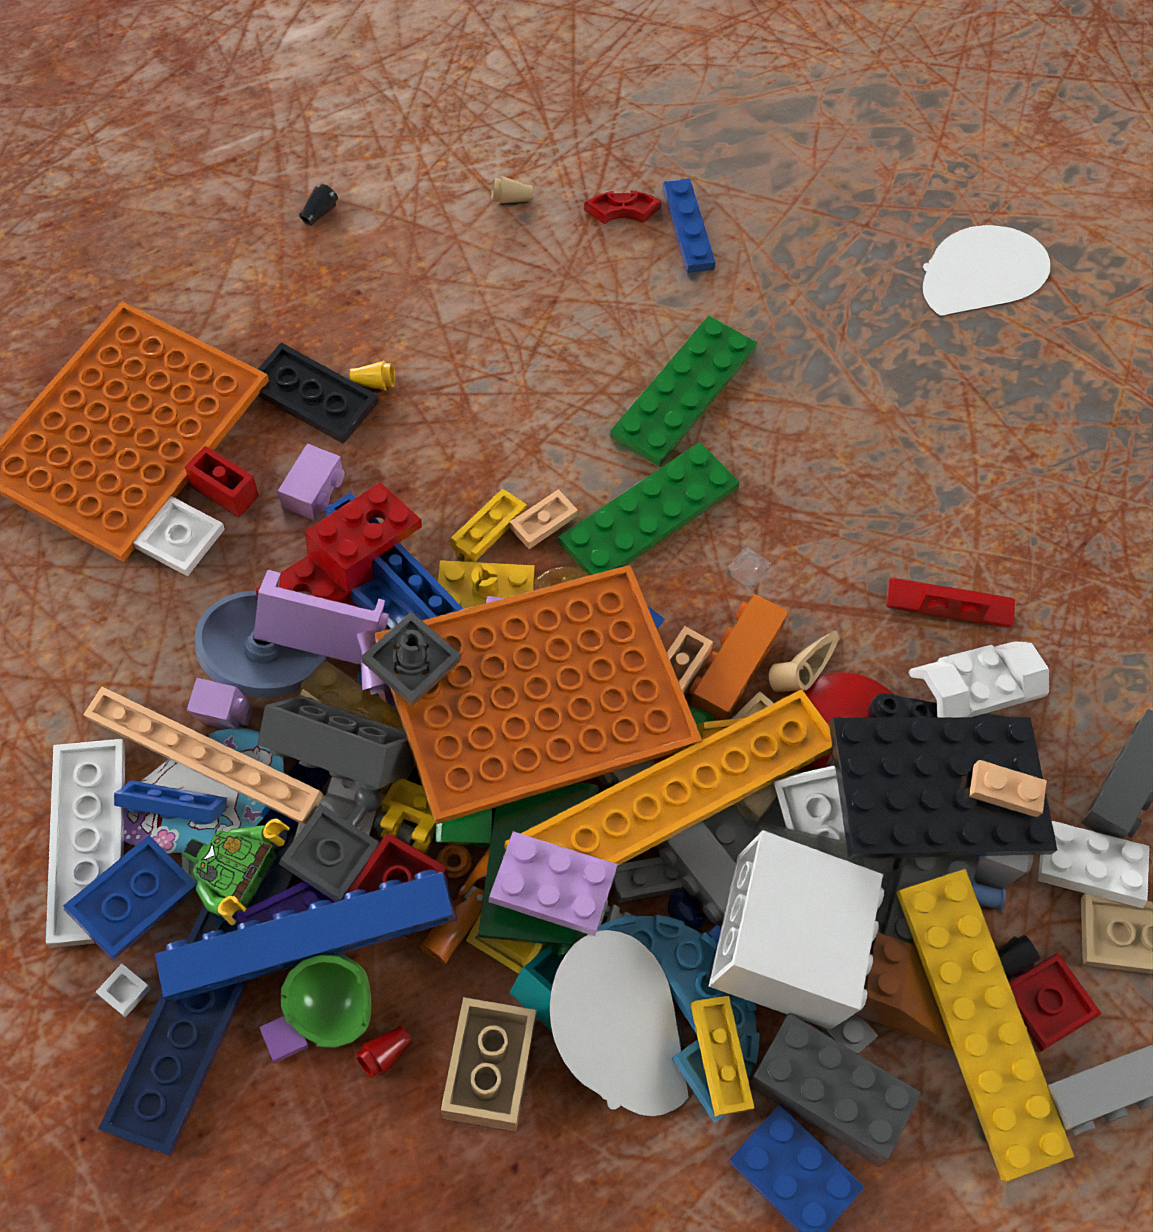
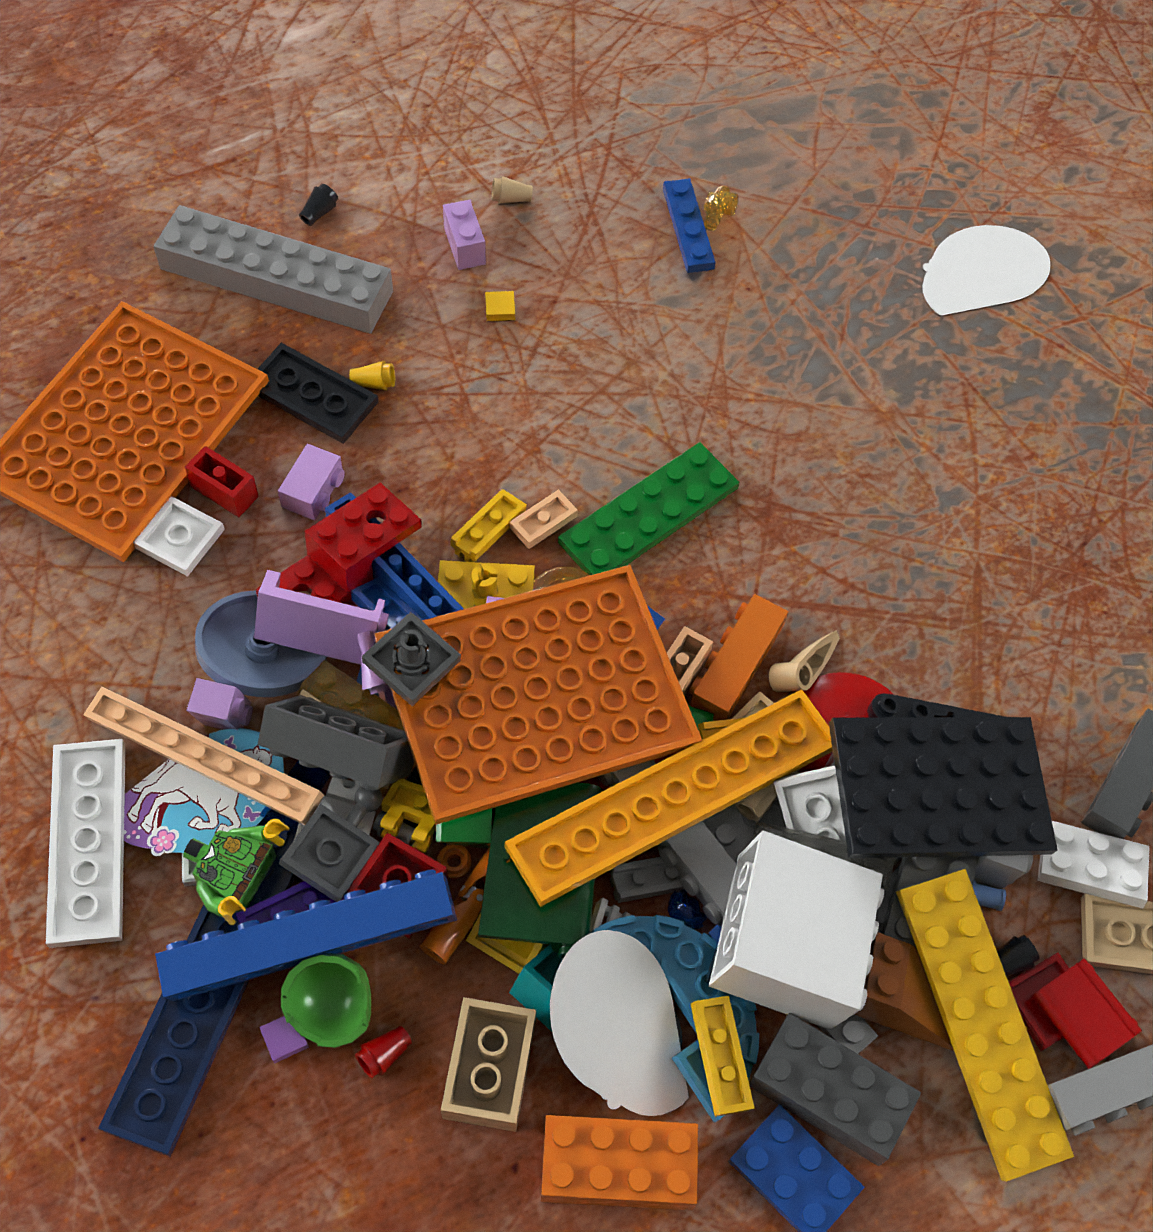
(123, 990): white plate -> none
(130, 897): blue plate -> none
(170, 802): blue plate -> none
(274, 268): none -> light grey brick
(464, 234): none -> lavender brick
(500, 306): none -> yellow tile
(553, 883): lavender plate -> none
(620, 1162): none -> orange brick
(622, 205): red tile -> none
(683, 390): green plate -> none
(717, 204): none -> clear yellow plate
(748, 567): clear plate -> none
(950, 602): red bracket -> none
(985, 679): white piece -> none
(1008, 788): light nougat plate -> none
(1086, 1013): none -> red piece

